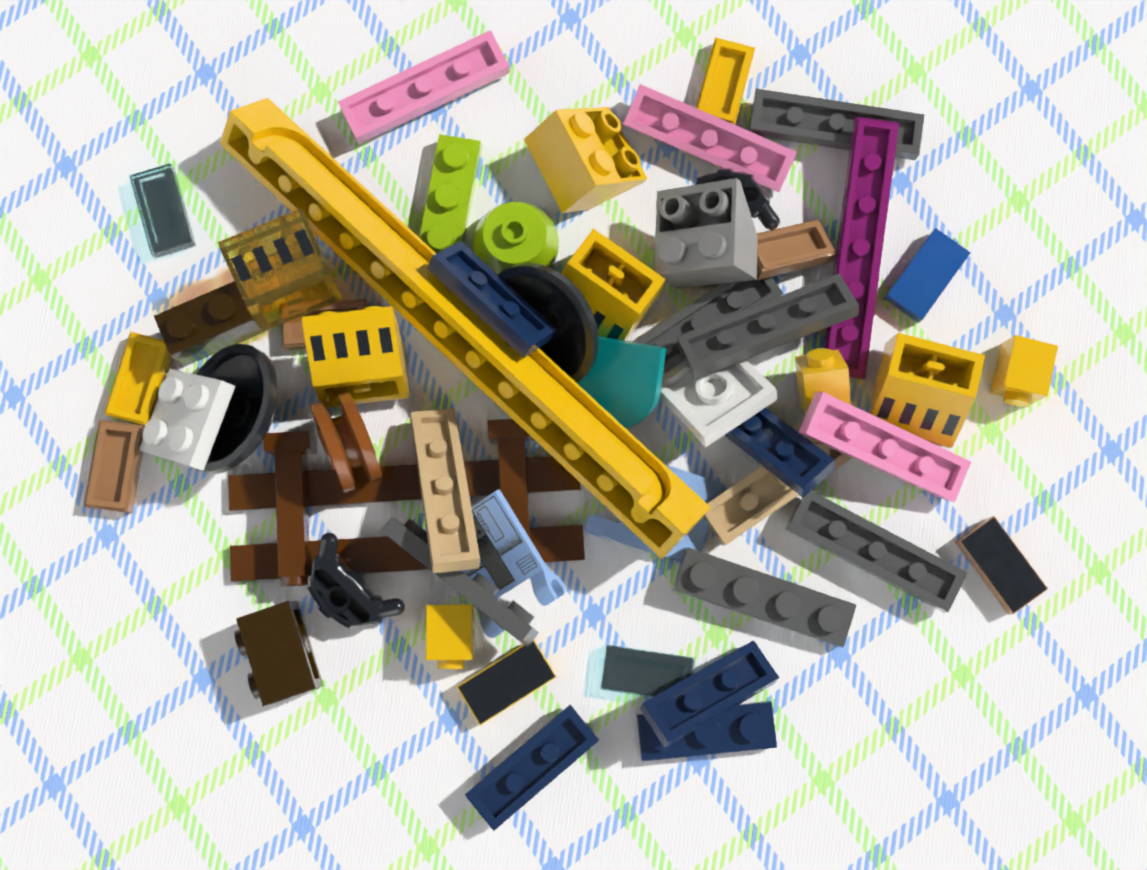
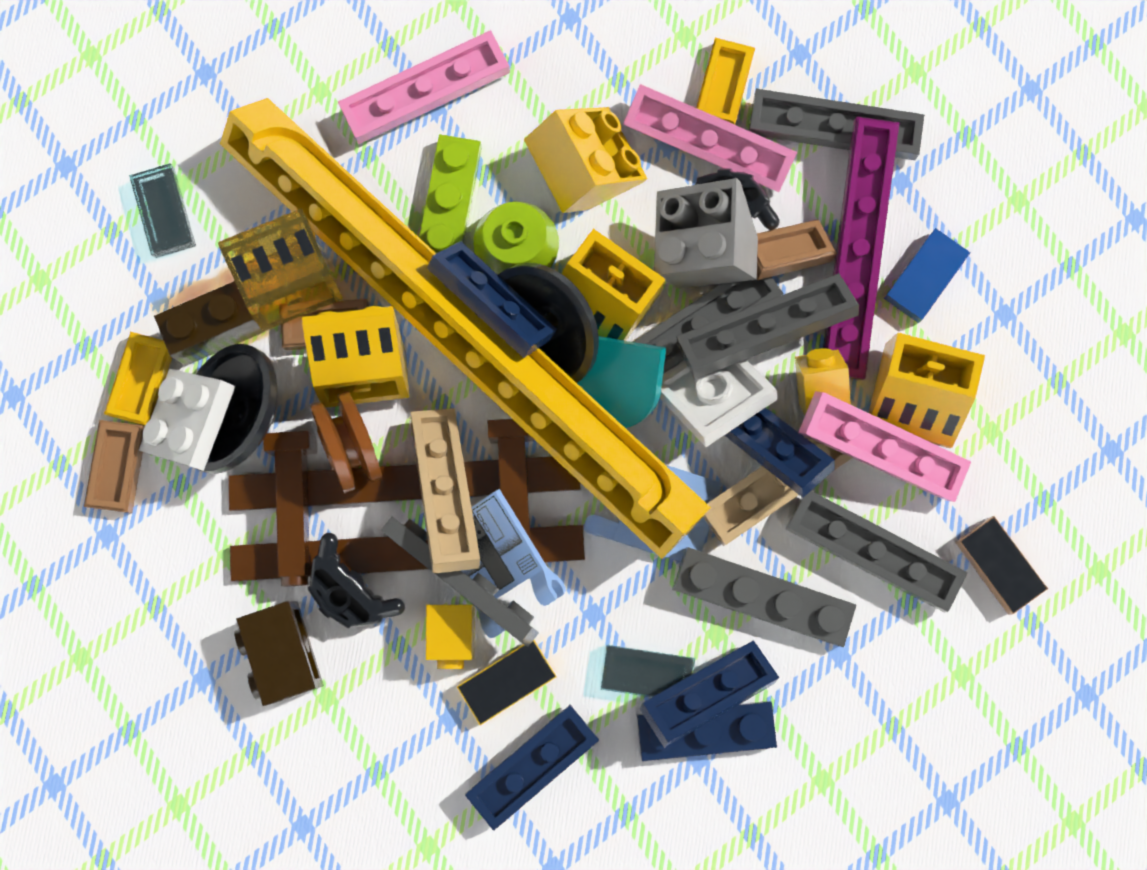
(1023, 371): yellow brick -> none

